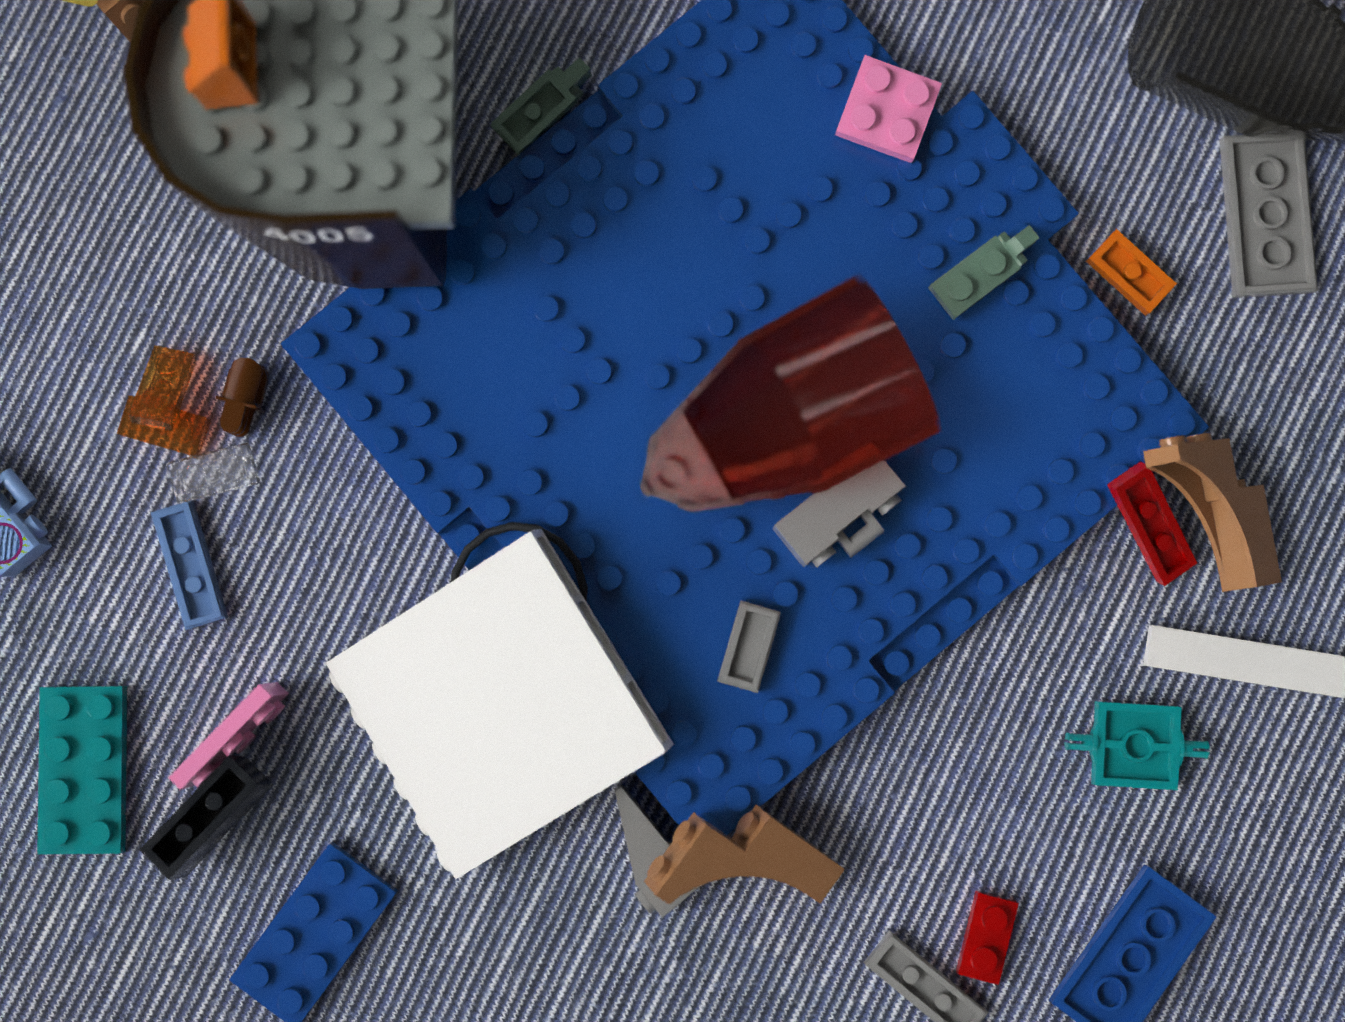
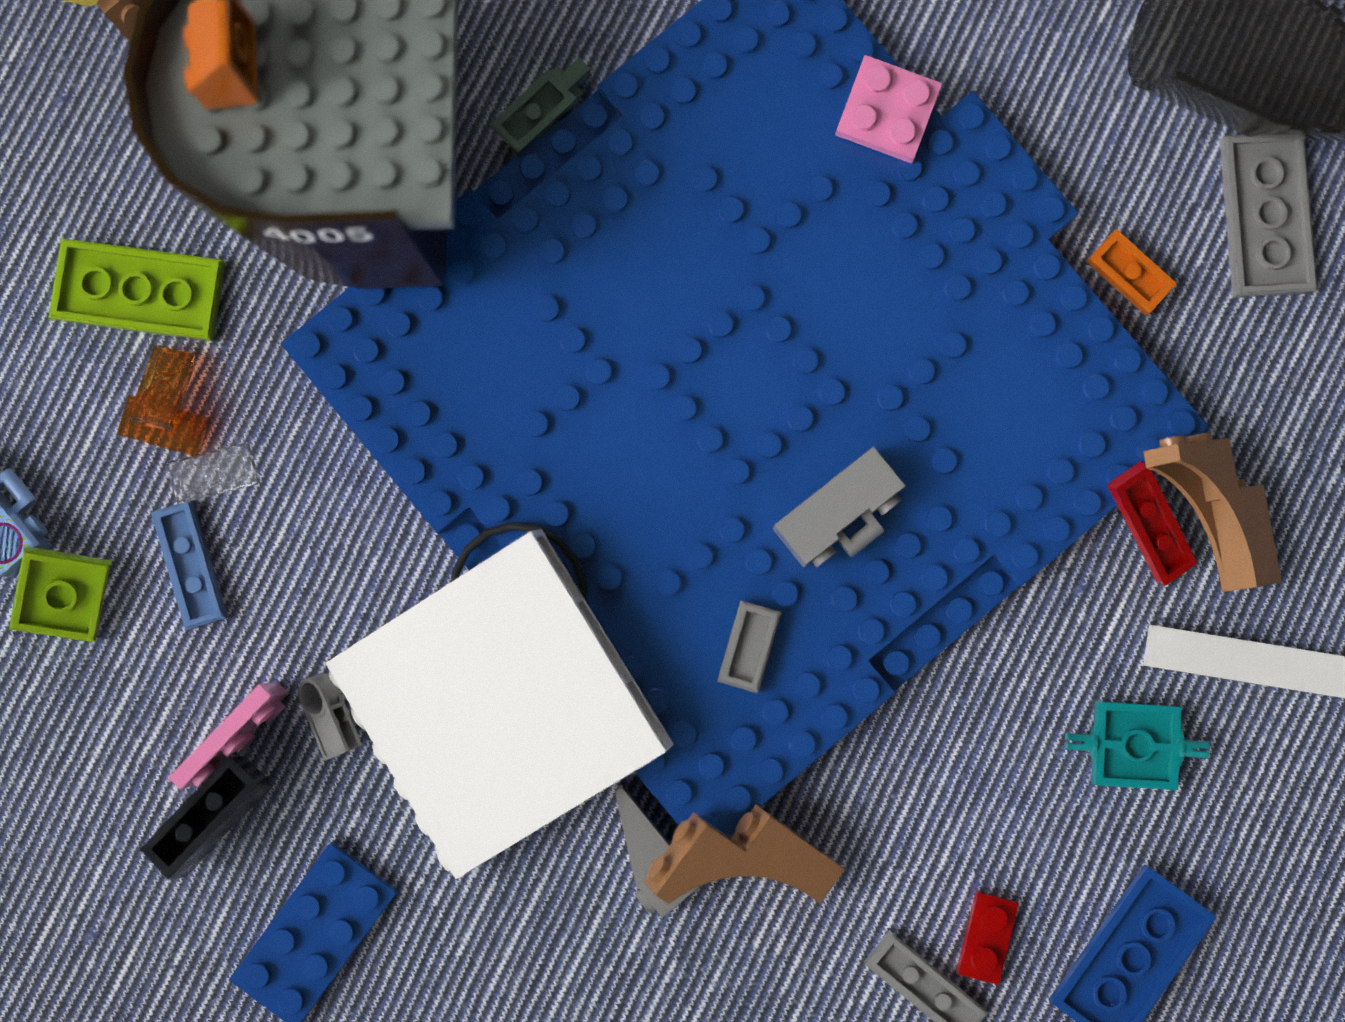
(59, 594): none -> lime tile
(82, 770): teal plate -> none
(137, 289): none -> lime tile
(243, 395): reddish brown arm -> none
(328, 718): none -> light grey piece
(795, 407): clear red windscreen -> none
(982, 271): sand green hinge -> none

